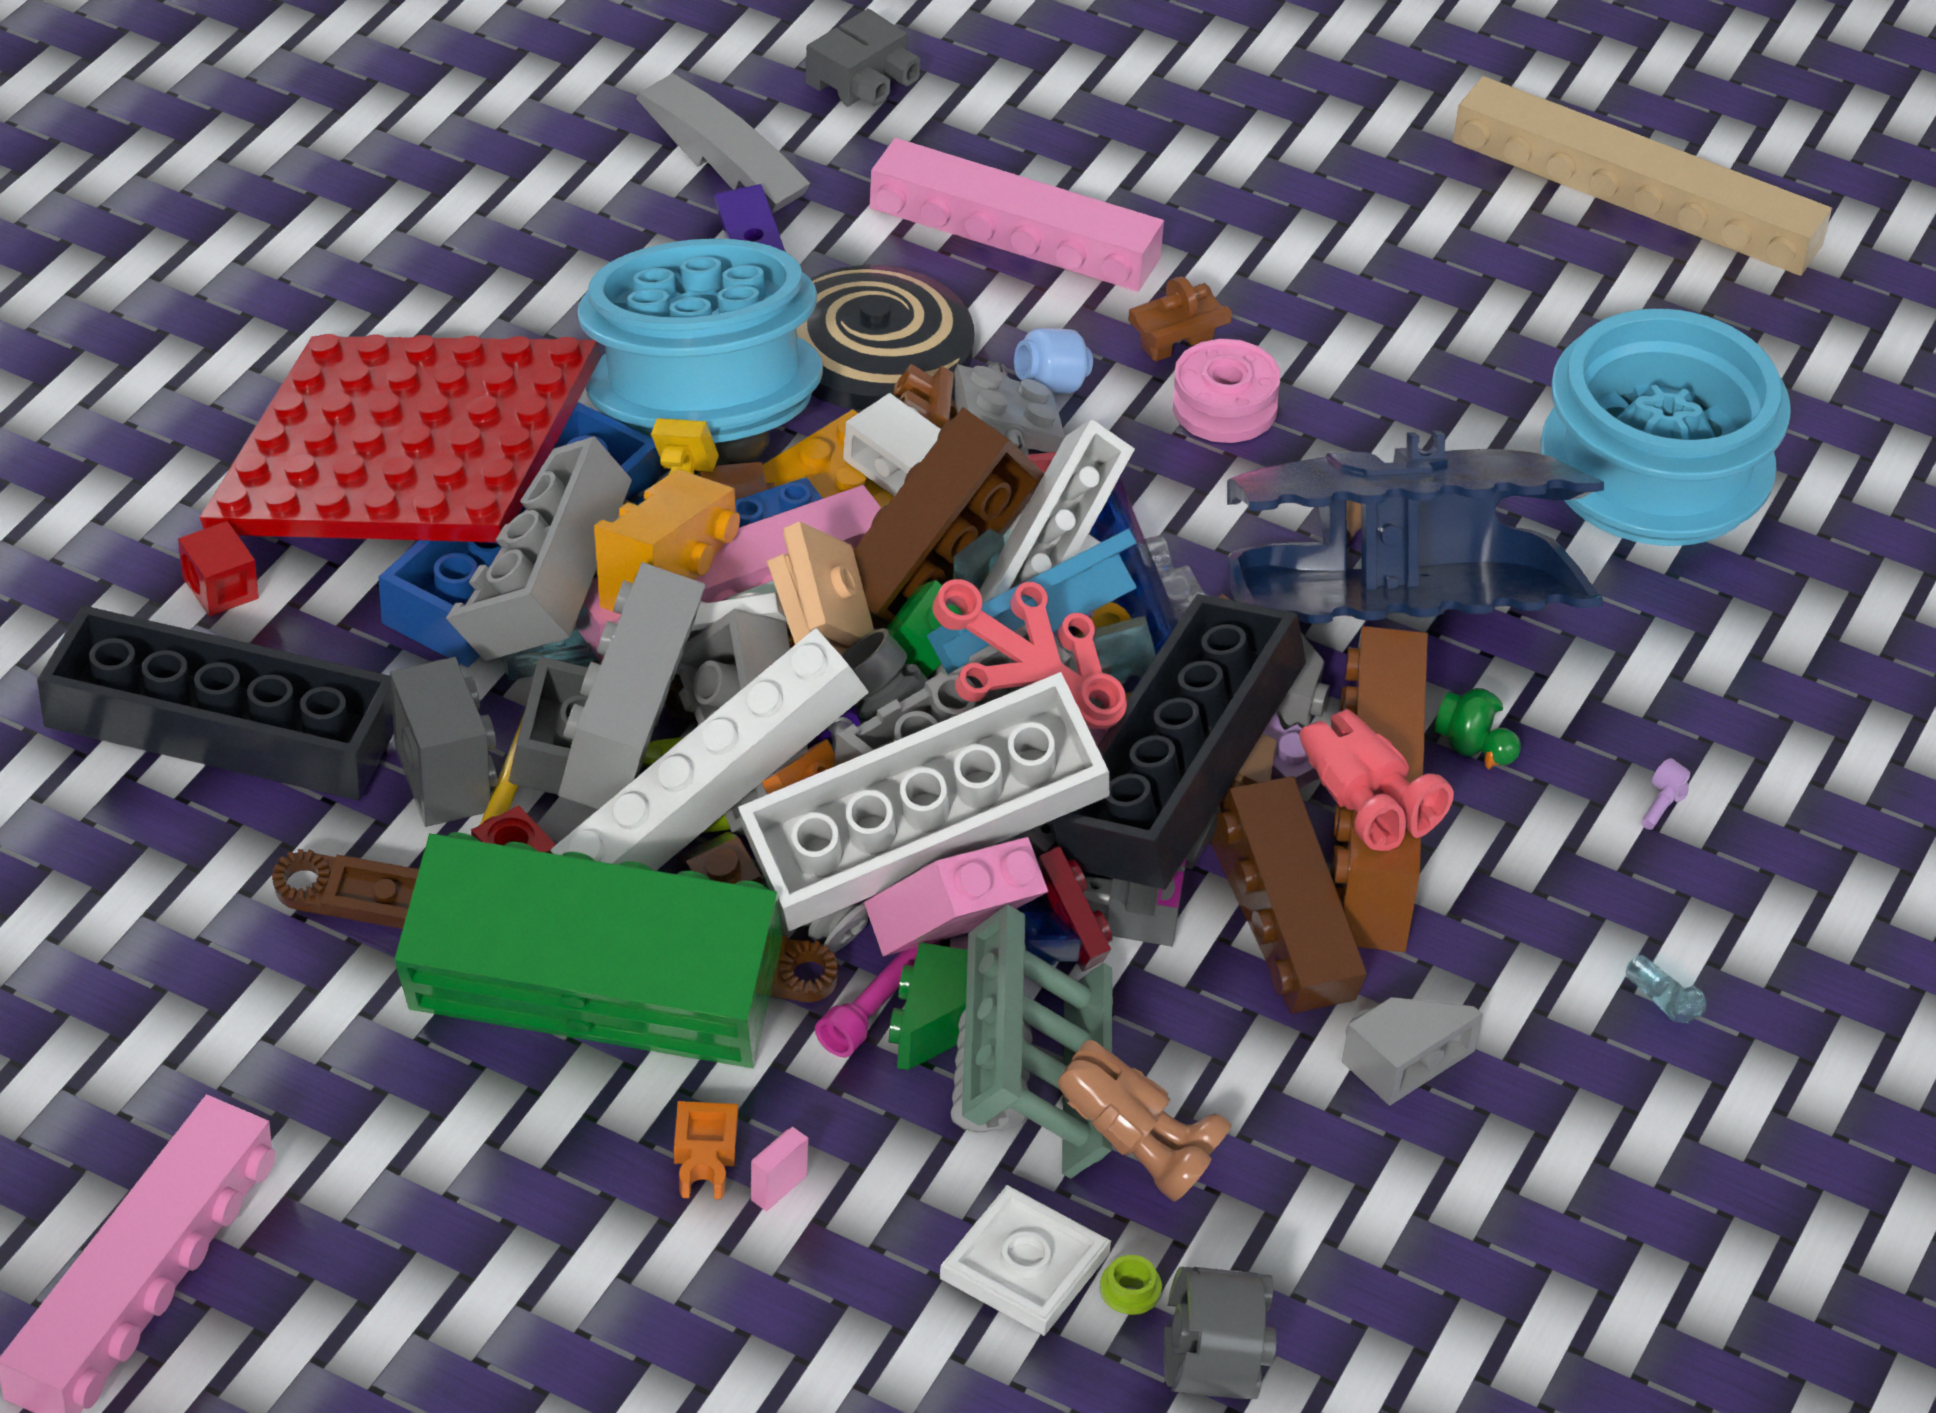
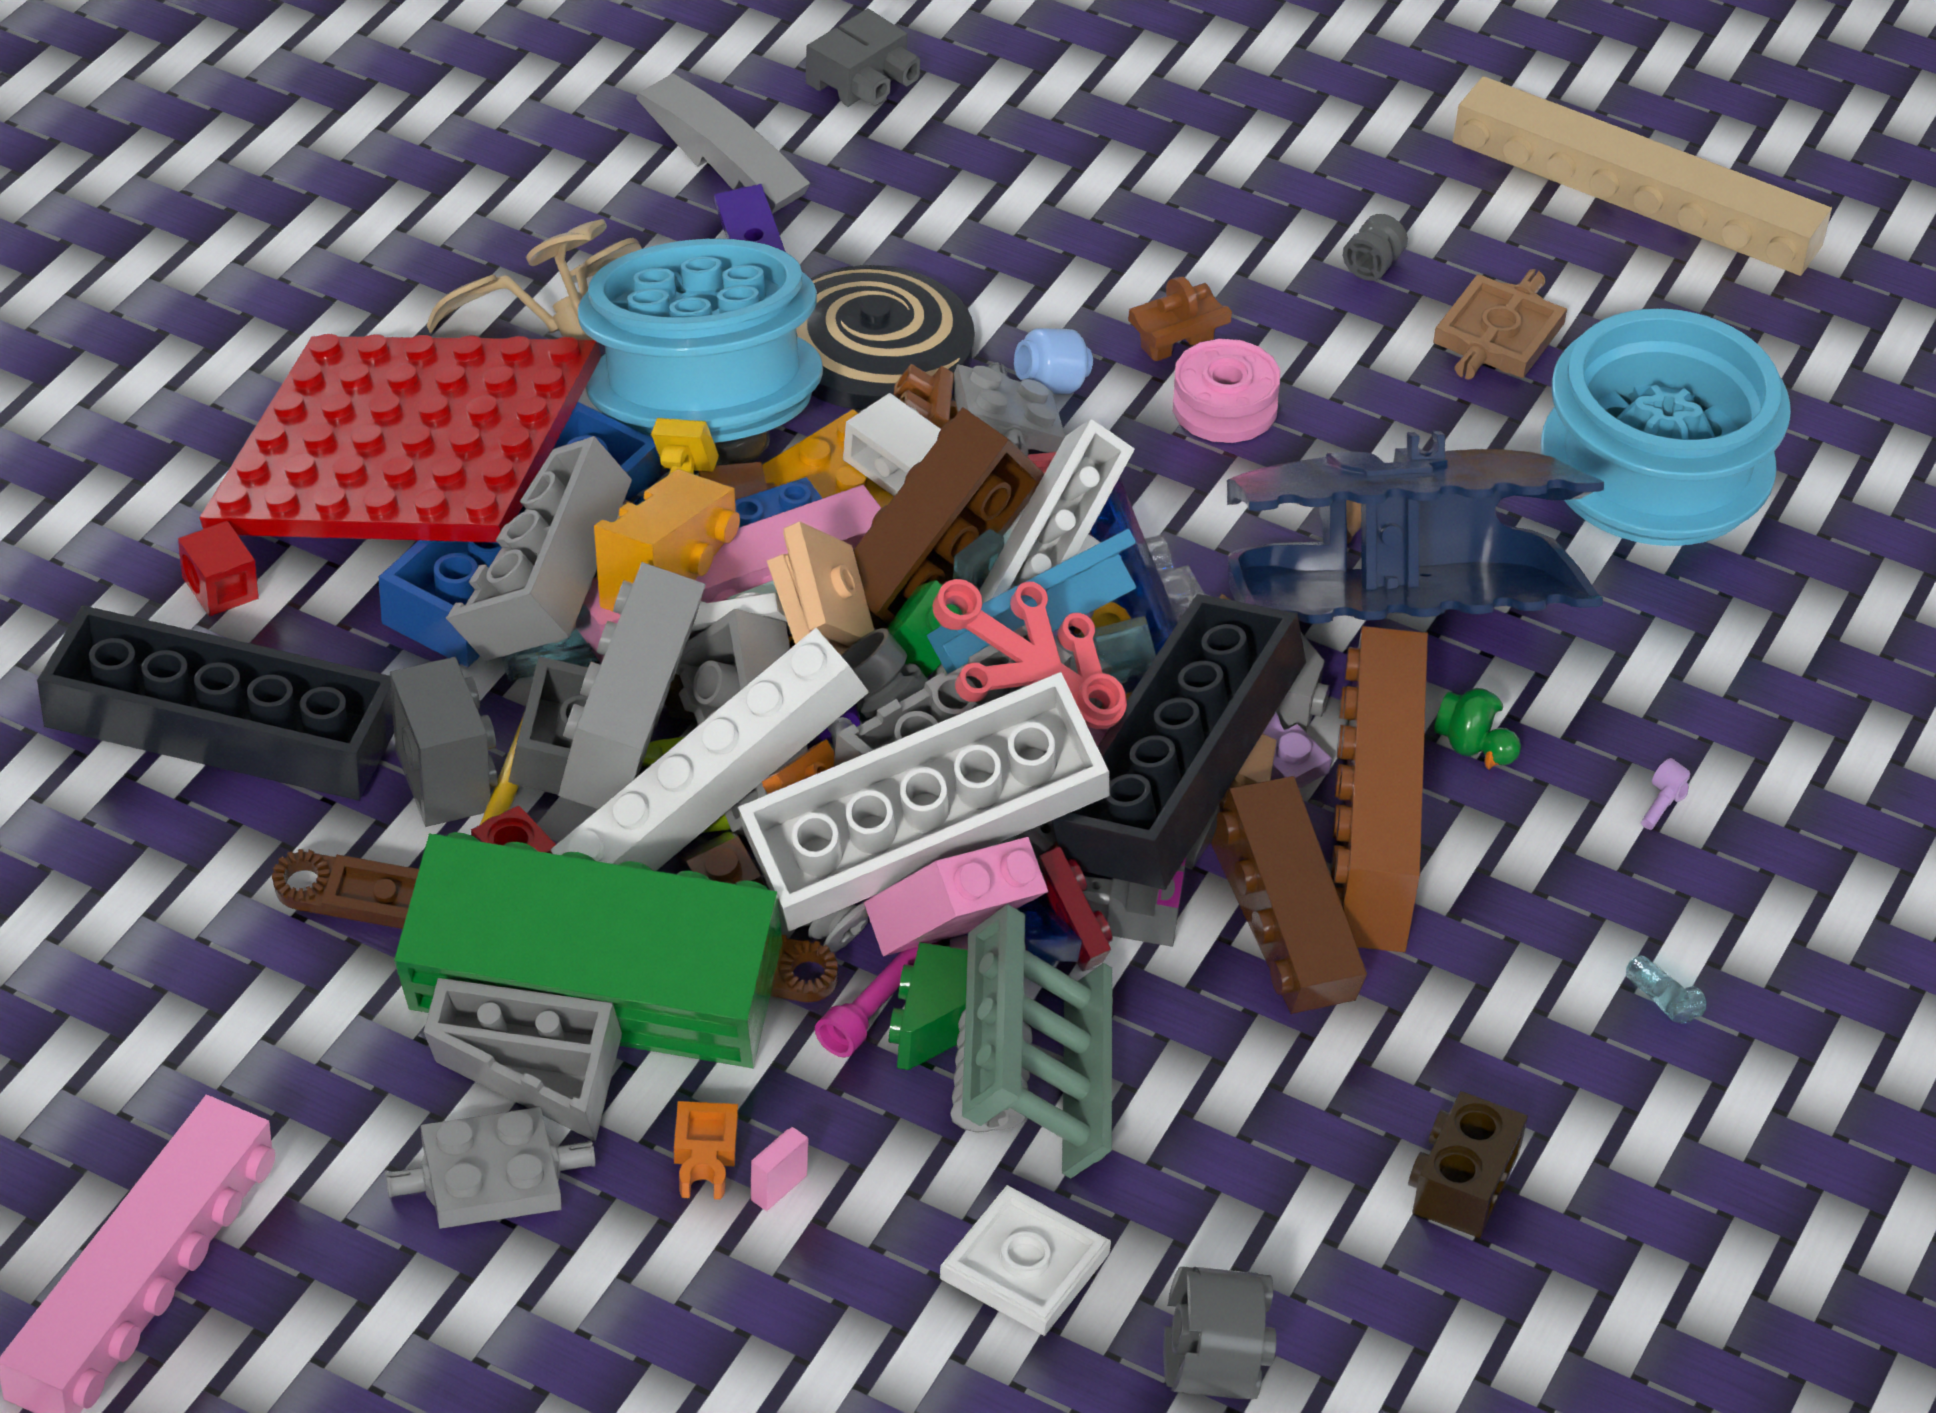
(490, 1168): none -> light grey plate
(528, 1047): none -> light grey wedge
(566, 309): none -> tan plant
(1016, 214): bright pink brick -> none
(1131, 1117): nougat piece -> none
(1135, 1273): lime plate -> none
(1369, 777): coral piece -> none
(1375, 247): none -> dark grey wheel
(1408, 1043): light grey slope -> none
(1467, 1164): none -> dark brown brick
(1500, 325): none -> medium nougat plate

